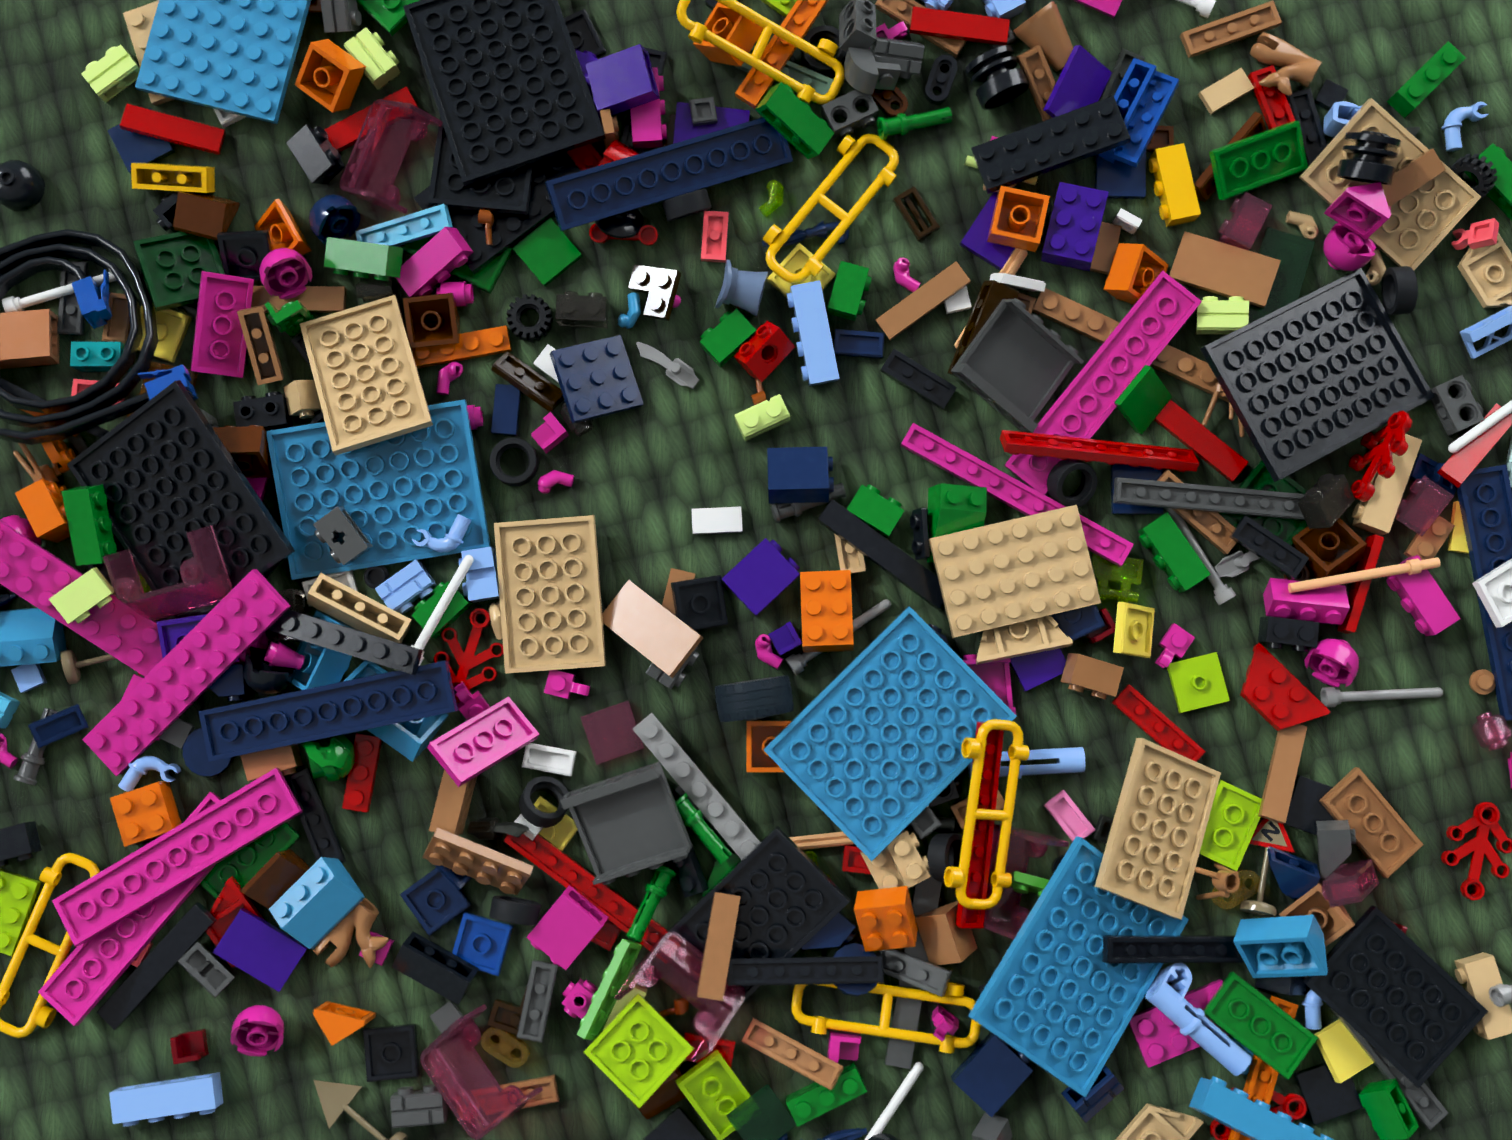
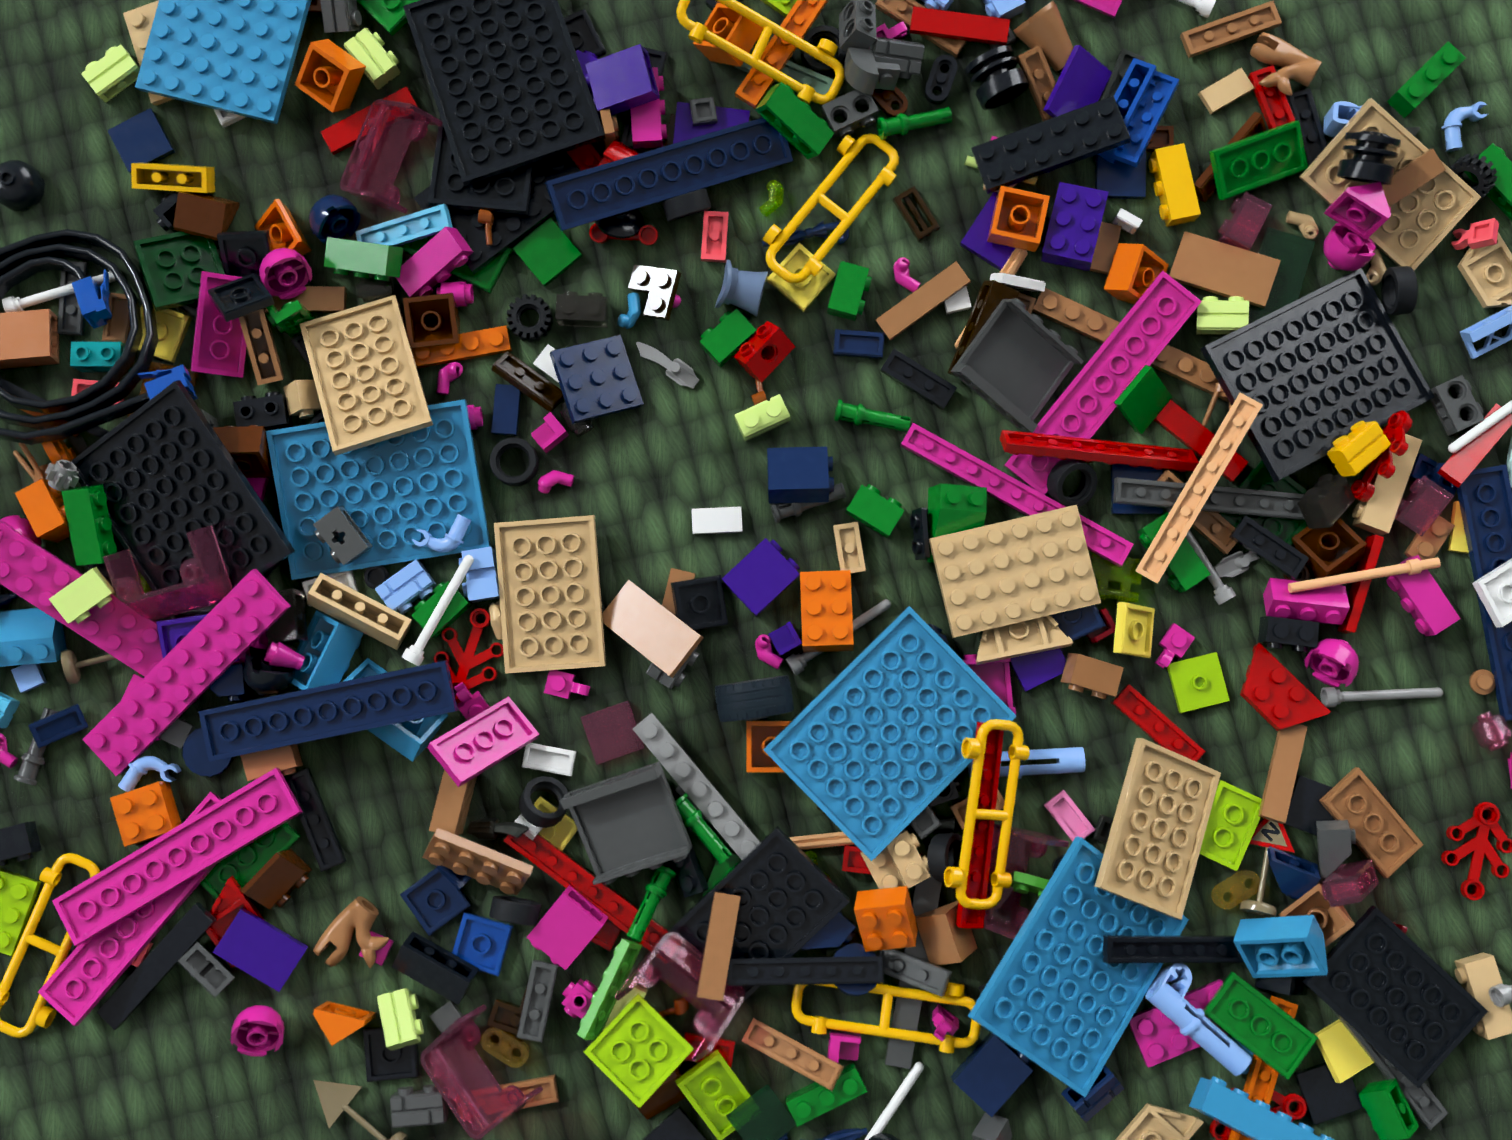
(62, 475): none -> light grey gear
(166, 1098): light blue brick -> none
(172, 129): red tile -> none
(189, 1046): dark red panel -> none
(240, 297): none -> black tile
(316, 154): brick -> none
(317, 902): dark azure slope -> none
(331, 761): green helmet -> none
(348, 641): black plate -> none
(363, 774): red plate -> none
(399, 1019): none -> yellowish green brick
(814, 333): light blue brick -> none
(859, 414): none -> green pin
(882, 552): black tile -> none
(1199, 487): none -> light nougat plate
(1224, 880): medium nougat plant -> none
(1312, 1011): light blue piece -> none
(1330, 94): black tile -> none
(1358, 448): none -> yellow brick

